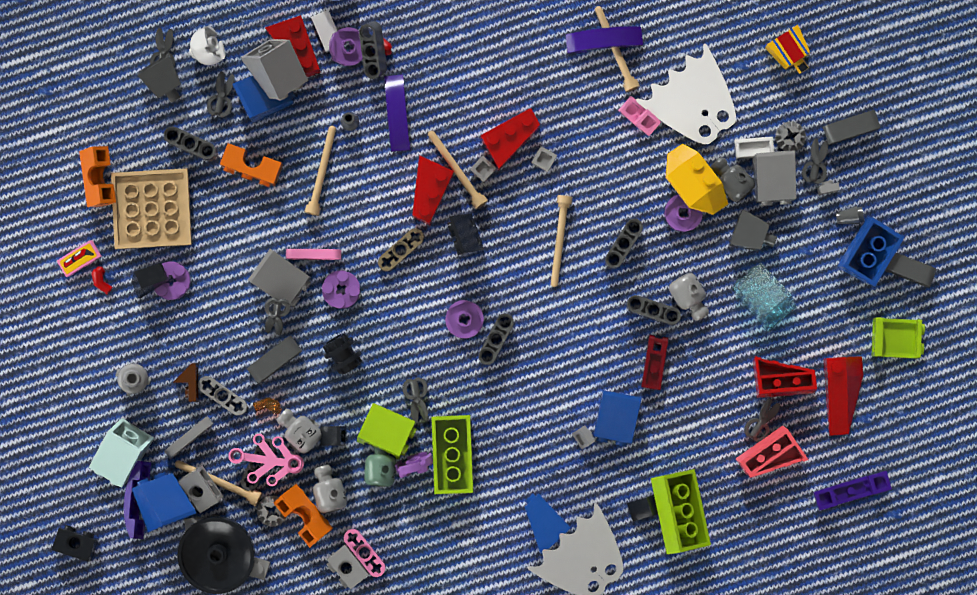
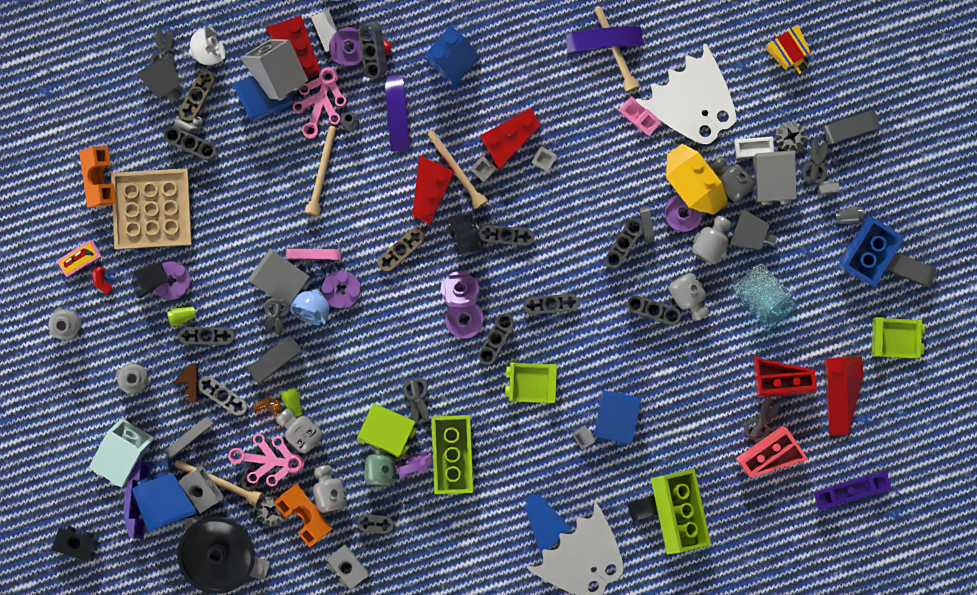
(64, 324): none -> light grey piece
(180, 315): none -> lime cone
(185, 106): none -> dark tan beam
(190, 127): none -> light grey arm
(192, 330): none -> dark grey beam
(223, 91): dark grey piece -> none
(234, 161): orange arch -> none
(292, 401): none -> lime cone
(311, 307): none -> light blue cylinder
(320, 99): none -> bright pink plant
(333, 436): black slope -> none
(342, 354): black piece -> none
(356, 552): bright pink beam -> none
(375, 518): none -> dark grey beam
(452, 55): none -> blue slope
(460, 299): none -> medium lavender plate
(502, 228): none -> dark grey beam
(531, 382): none -> lime panel
(563, 202): tan piece -> none
(564, 298): none -> dark grey beam
(648, 232): none -> dark grey beam
(654, 363): dark red plate -> none
(711, 242): none -> light grey piece

